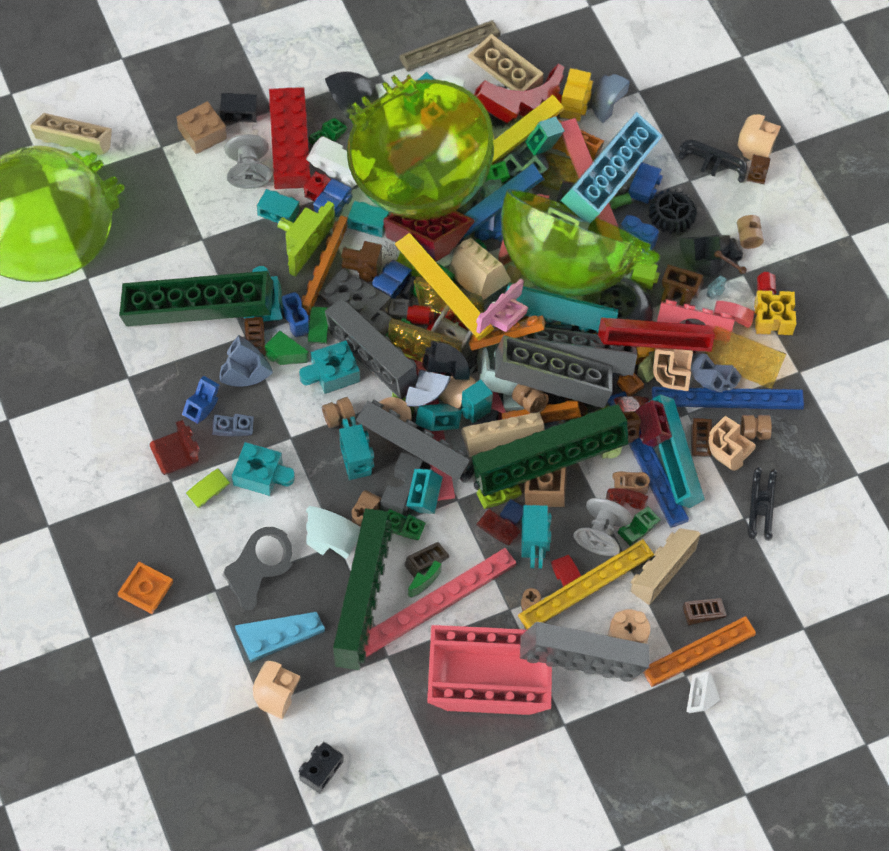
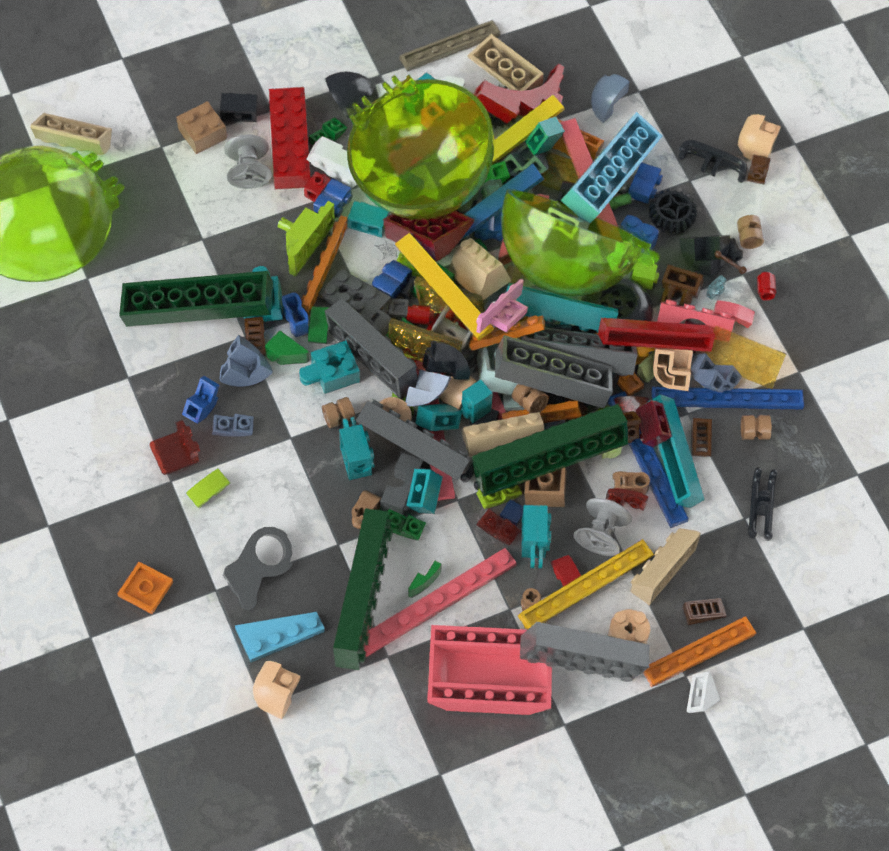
(261, 469): teal brick -> none
(275, 206): teal brick -> none
(320, 767): black brick -> none
(330, 531): light aqua slope -> none
(364, 261): reddish brown brick -> none
(415, 565): dark brown slope -> none
(576, 94): yellow brick -> none
(641, 524): green slope -> none
(728, 444): light nougat brick -> none
(775, 312): yellow brick -> none

